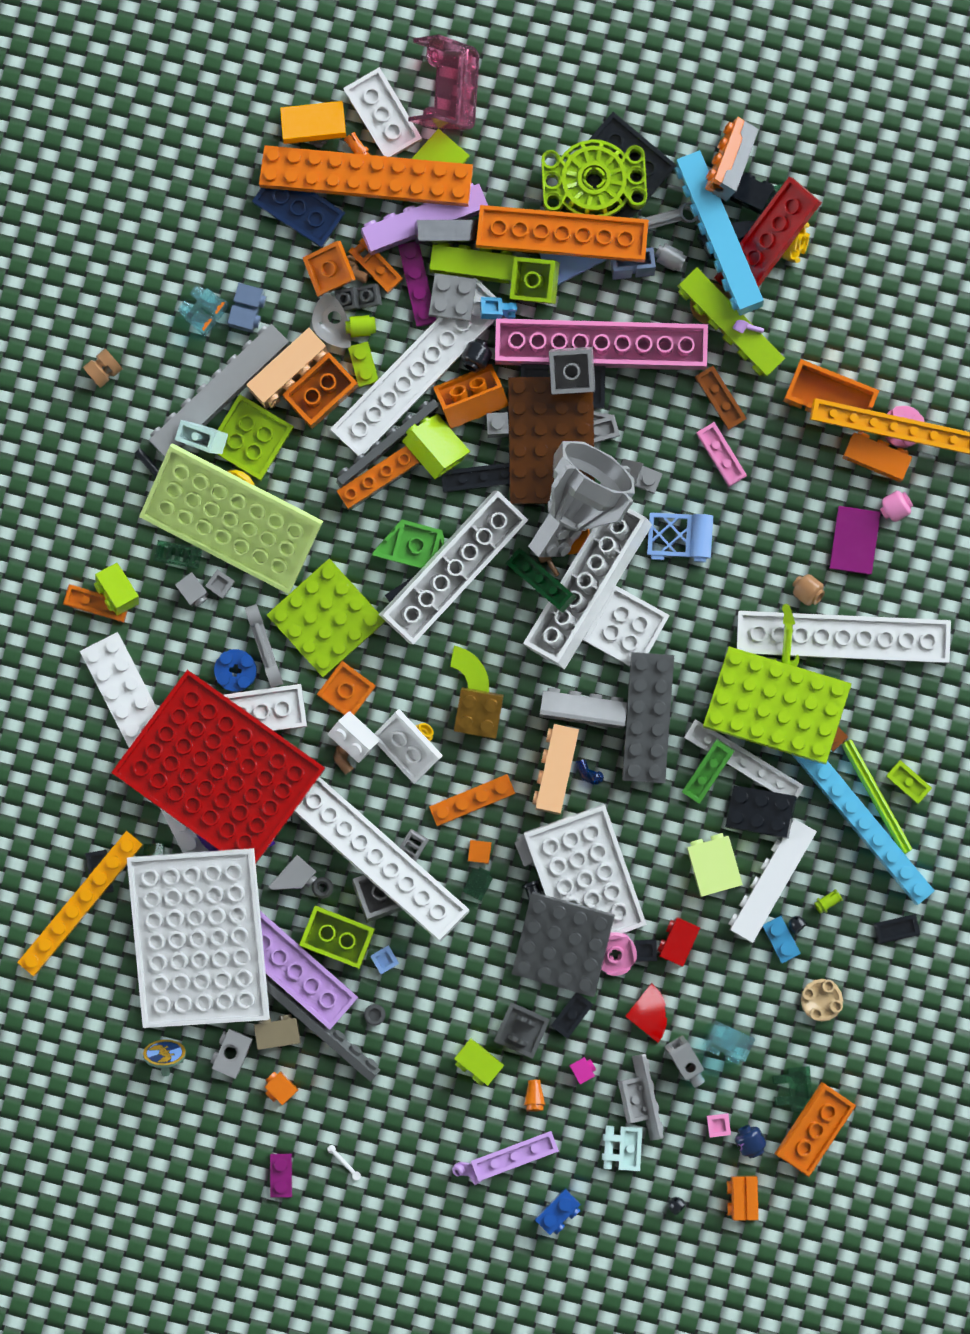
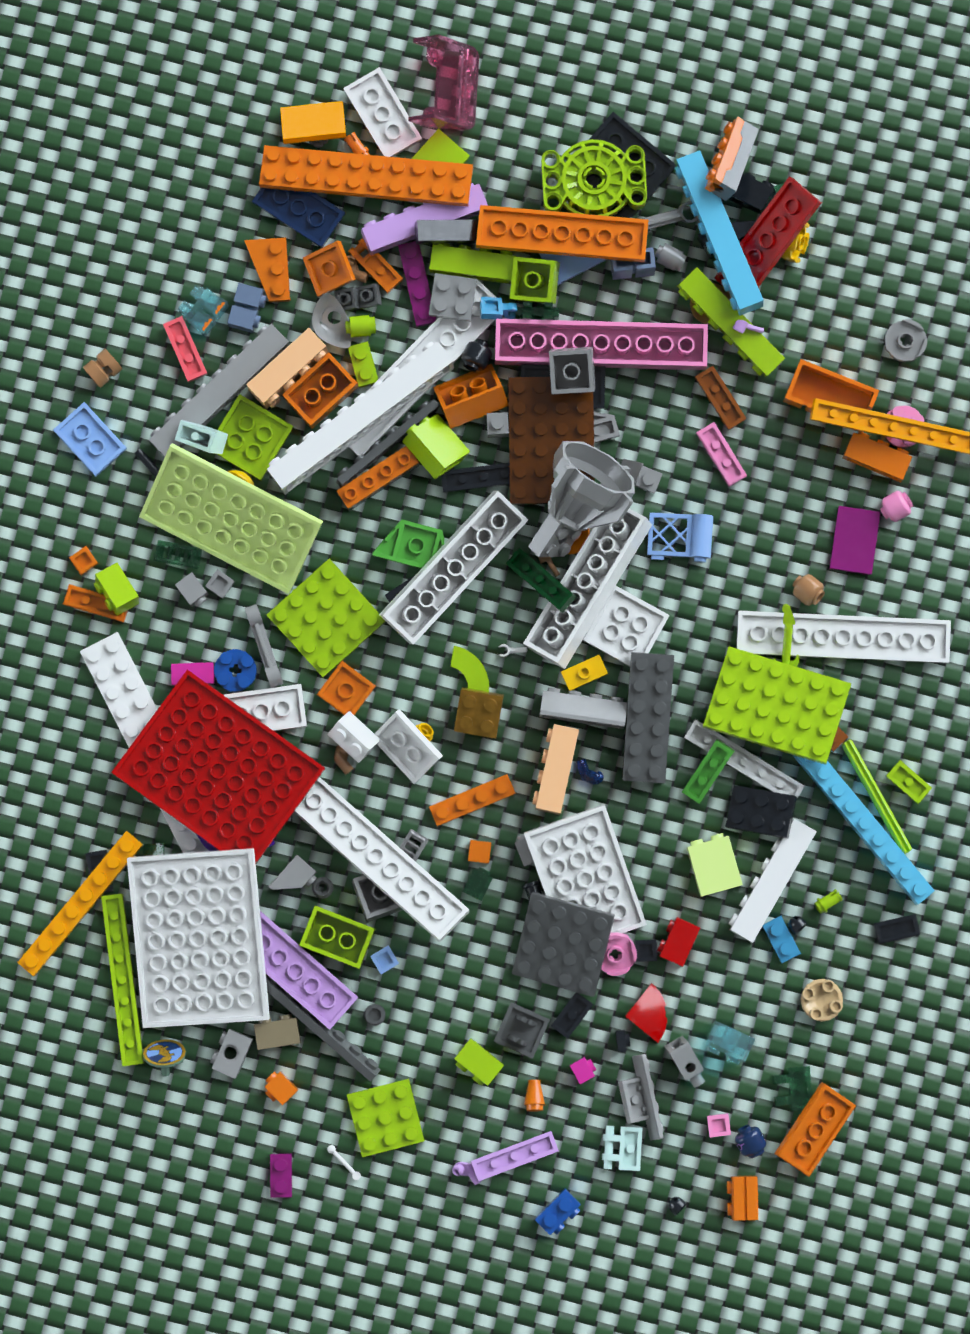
(83, 560): none -> orange tile
(90, 439): none -> light blue tile
(122, 979): none -> lime plate
(185, 349): none -> coral plate
(202, 670): none -> dark pink tile
(272, 266): none -> orange wing
(360, 417): none -> white brick
(385, 1117): none -> lime plate
(511, 650): none -> white hand
(538, 313): none -> clear green plate
(584, 672): none -> yellow plate
(623, 1040): none -> black plate
(917, 337): none -> light grey plate

